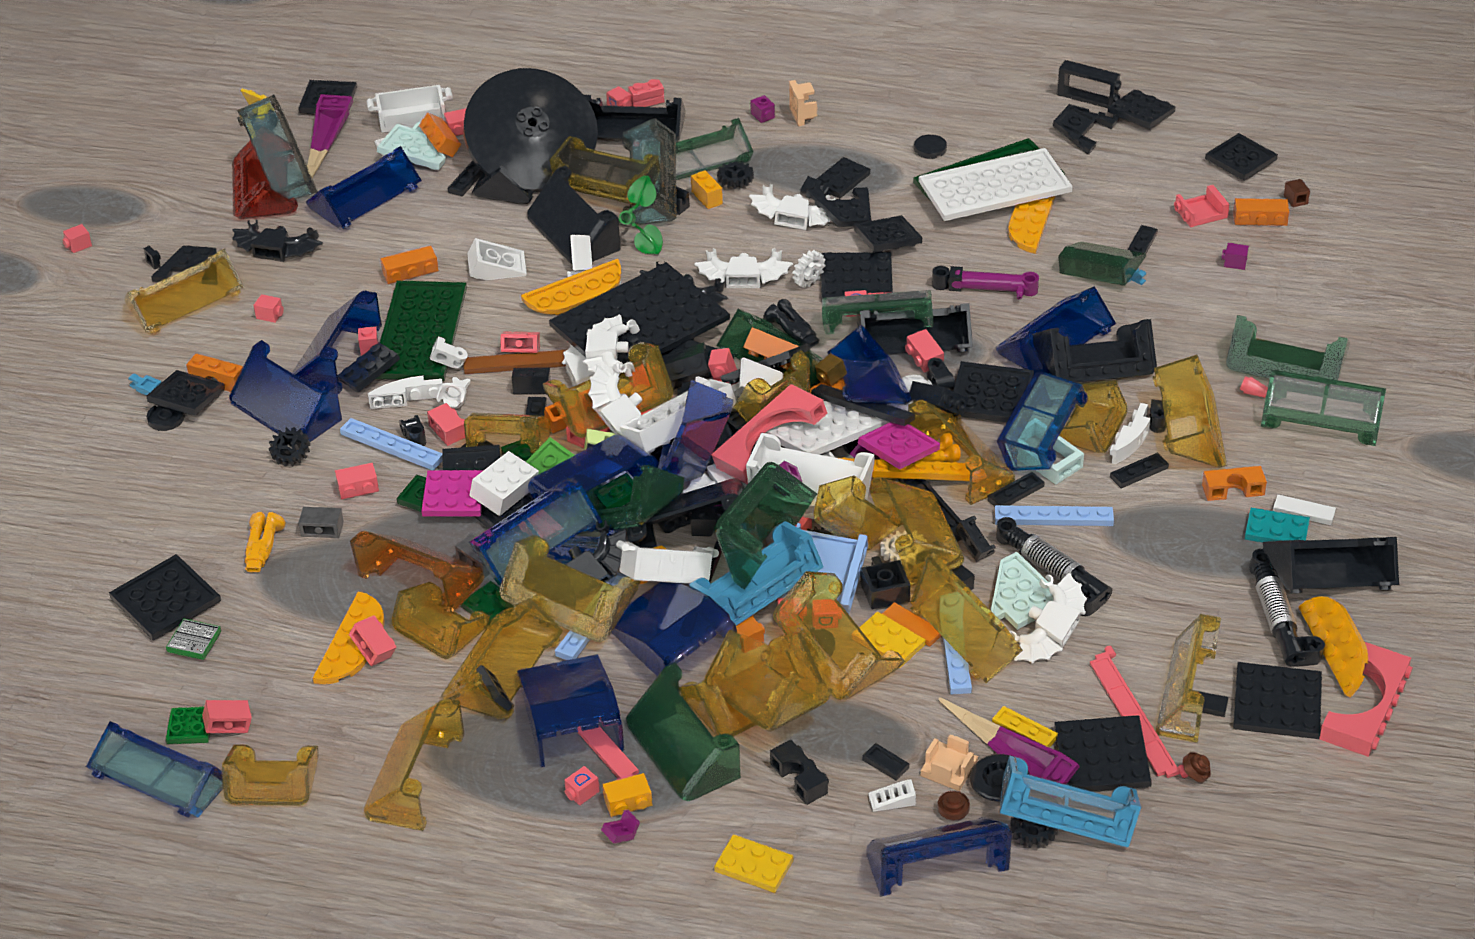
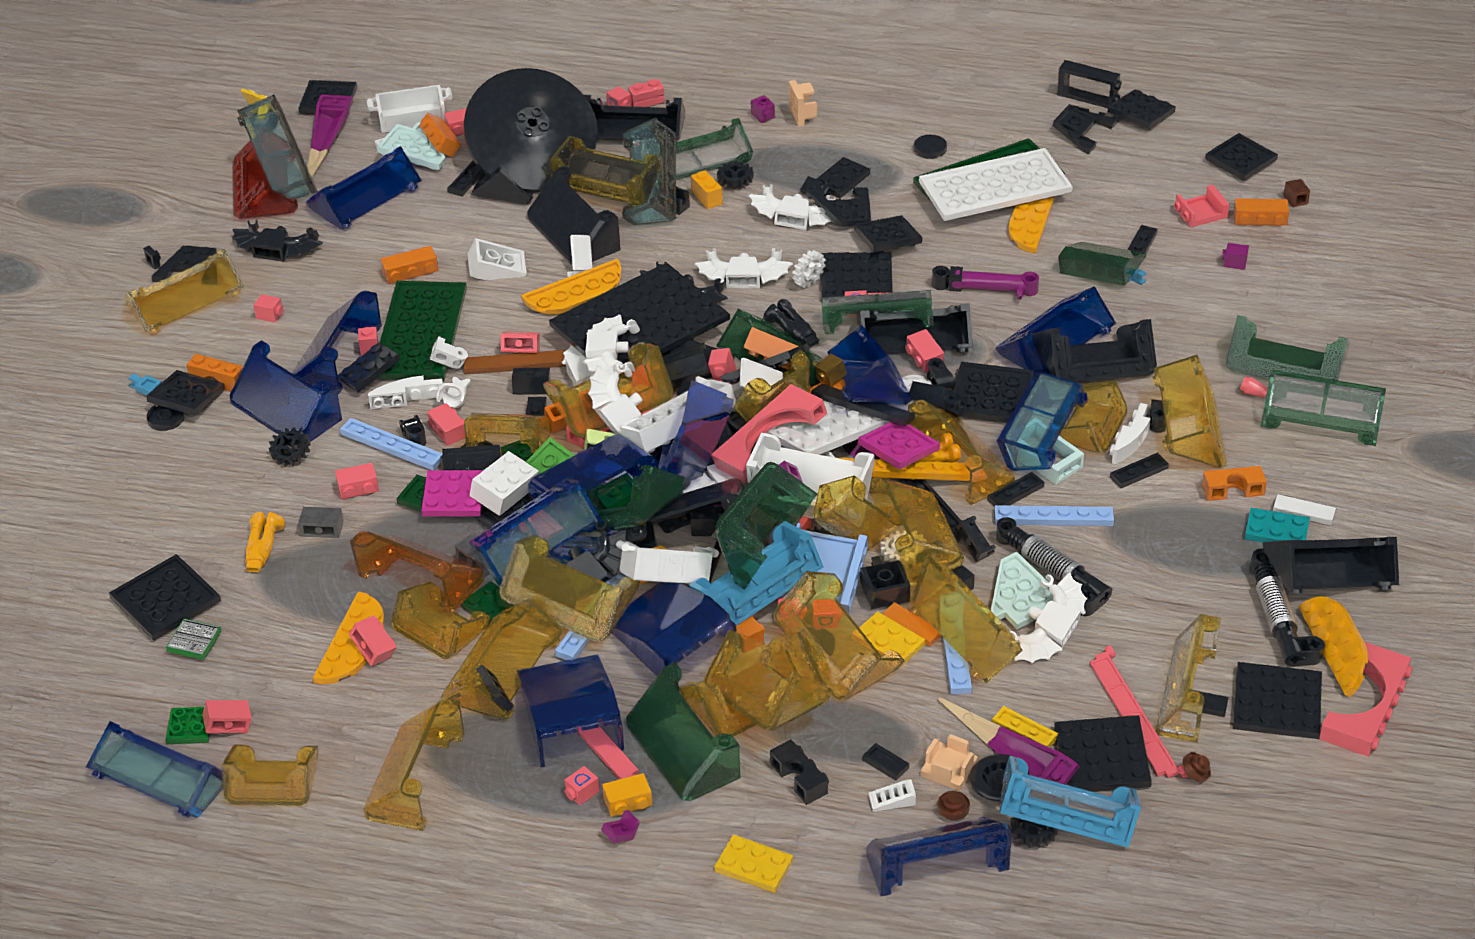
(76, 238): coral brick -> none
(650, 238): green plant -> none

